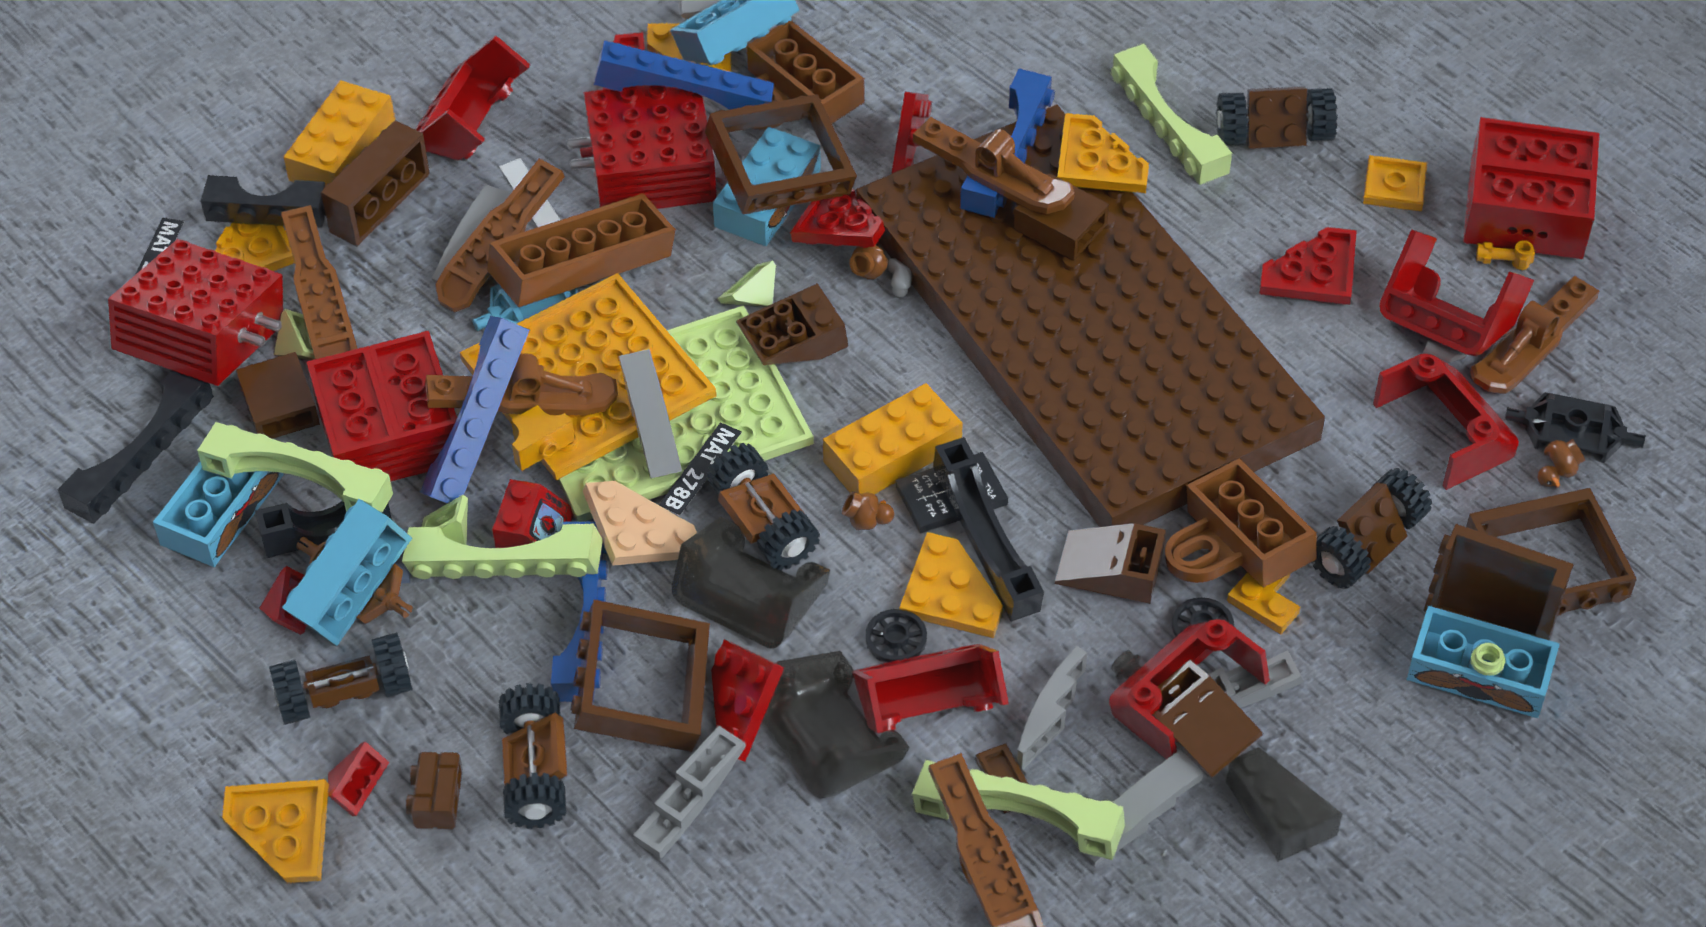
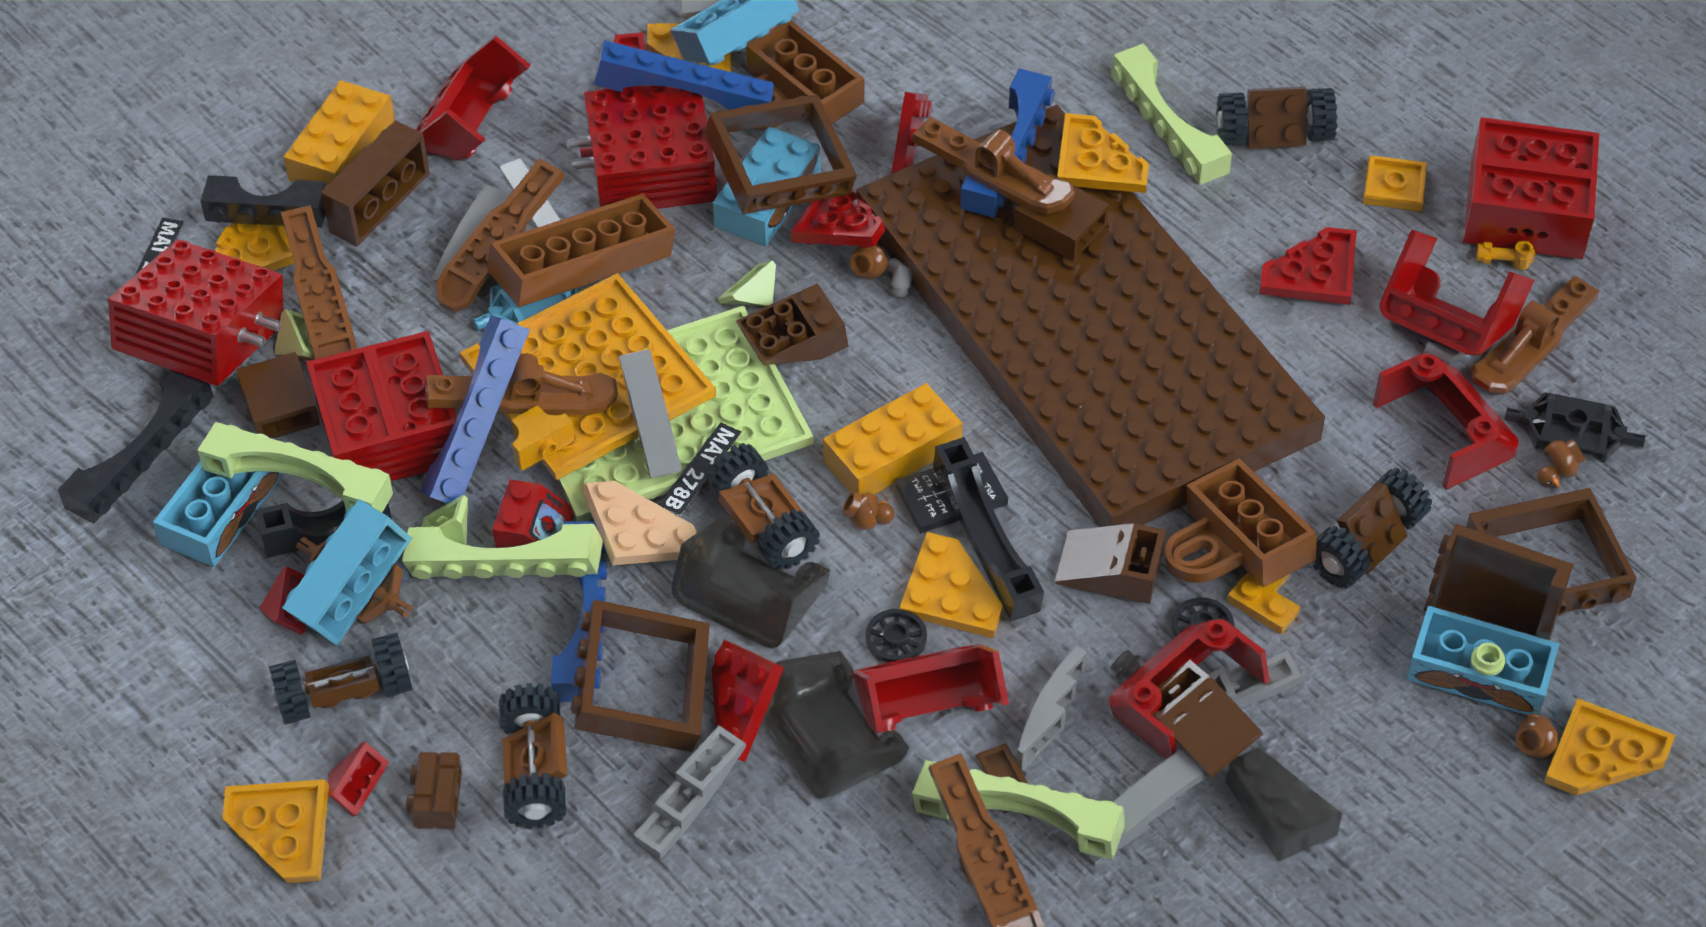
(1537, 736): none -> dark orange animal
(1605, 749): none -> light orange plate

